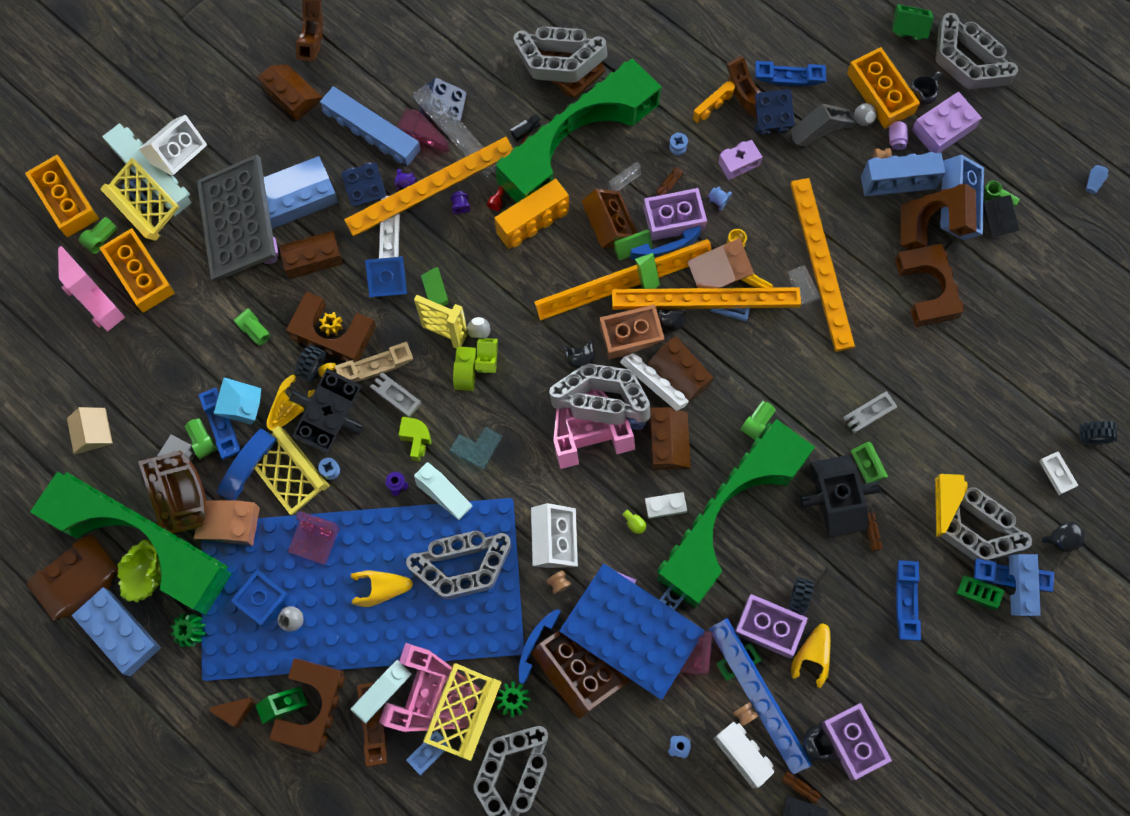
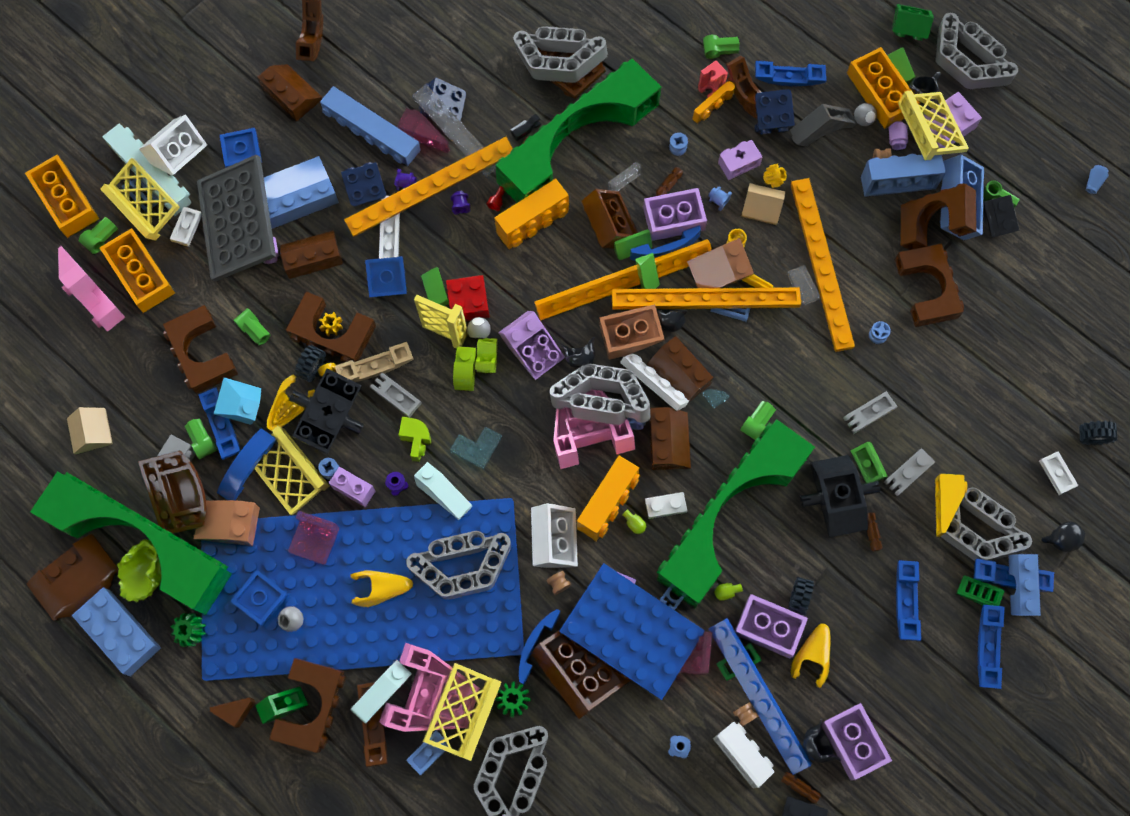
(181, 333): none -> reddish brown arch
(186, 226): none -> white plate
(239, 146): none -> blue plate
(352, 486): none -> lavender brick
(470, 295): none -> red brick
(532, 344): none -> lavender slope
(607, 498): none -> light orange brick
(712, 78): none -> coral hinge
(715, 46): none -> bright green piece
(715, 397): none -> clear light blue tile
(727, 591): none -> lime cylinder
(763, 204): none -> tan slope
(775, 175): none -> yellow gear
(883, 332): none -> medium blue wheel
(902, 64): none -> bright green slope
(910, 471): none -> light grey hinge
(920, 126): none -> light yellow fence
(989, 646): none -> blue slope

